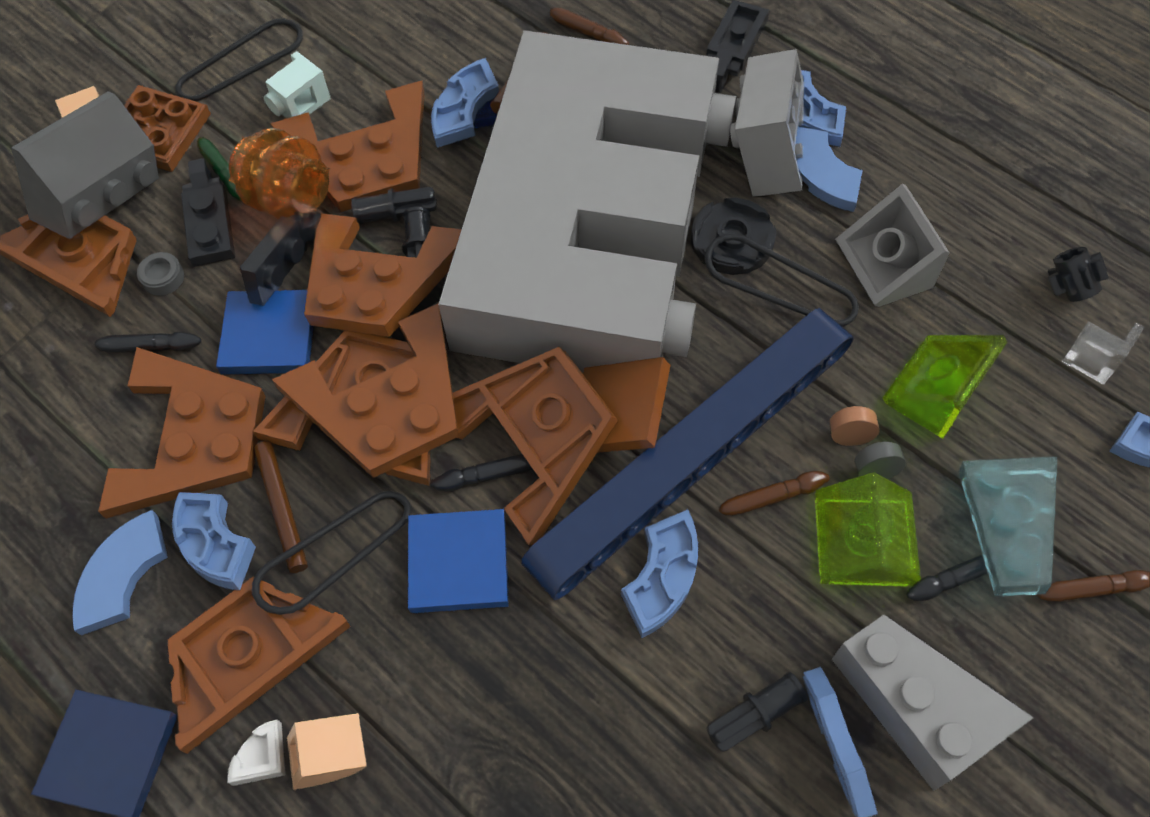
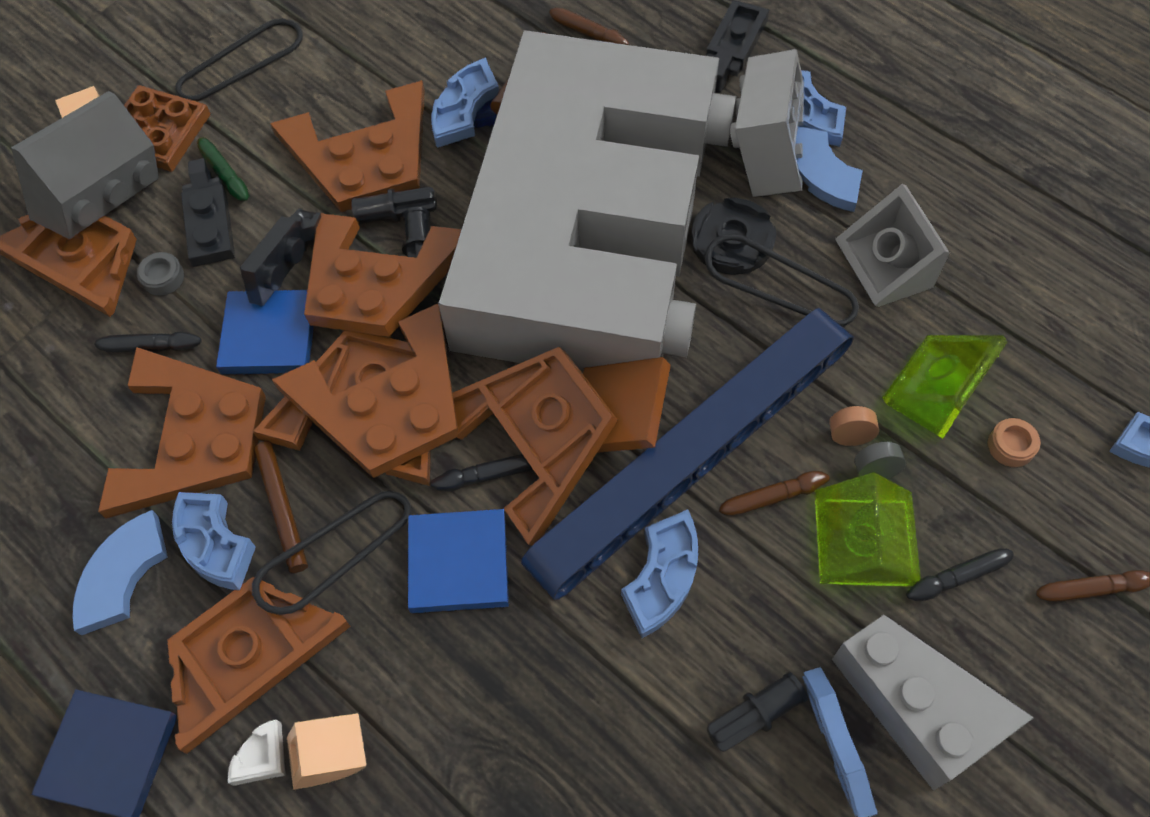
(278, 173): clear orange piece -> none
(296, 88): light aqua brick -> none
(1013, 520): clear light blue wing -> none
(1014, 442): none -> nougat tile
(1077, 274): black gear -> none
(1100, 352): clear panel -> none

